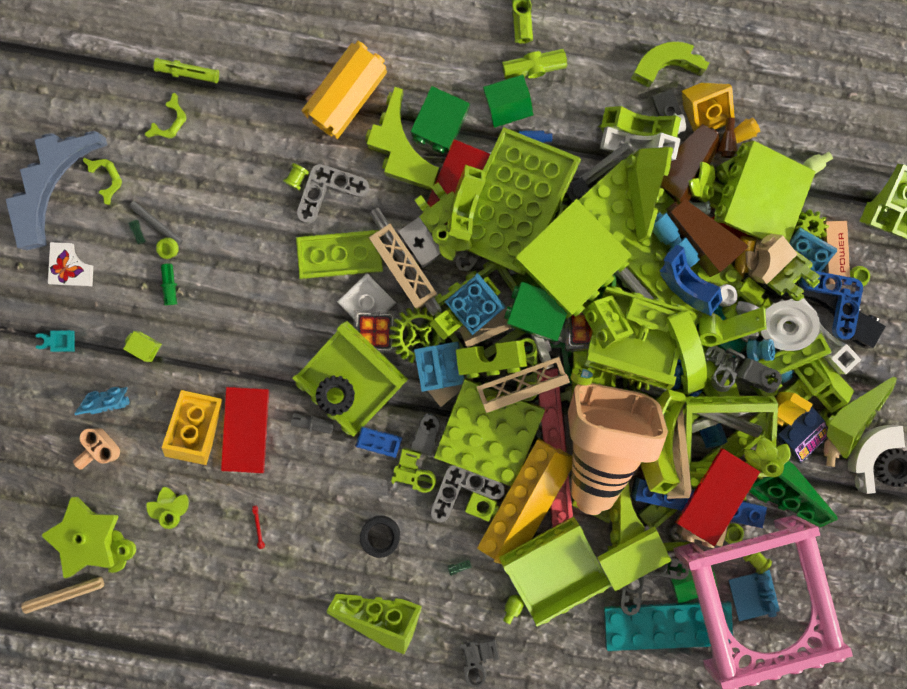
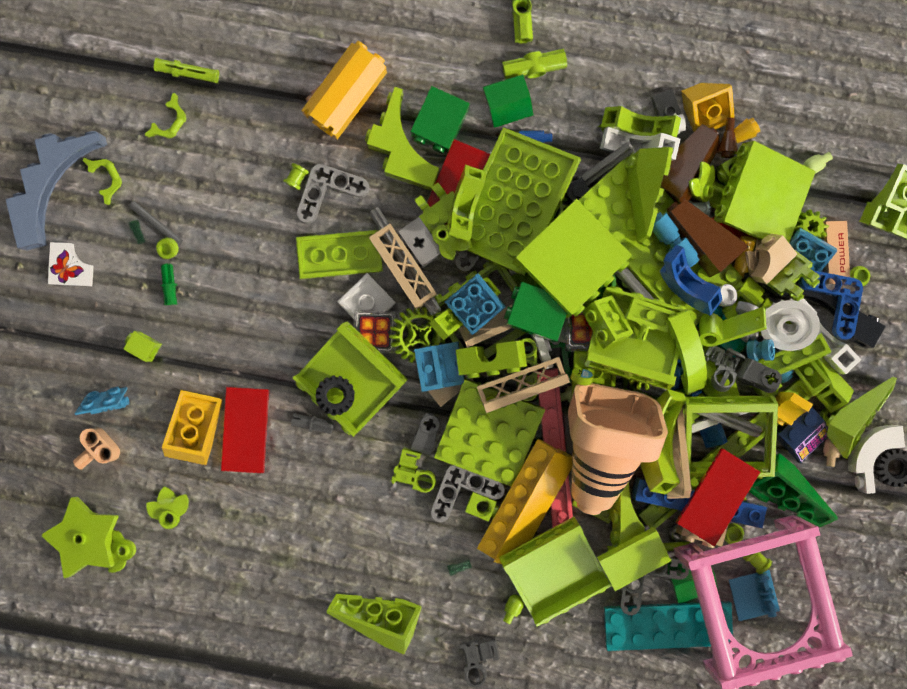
(58, 341): teal plate -> none
(62, 595): tan axle -> none
(260, 544): red hinge -> none
(368, 548): black tyre -> none
(378, 441): blue plate -> none
(666, 55): lime arch -> none
(768, 454): lime plate -> none

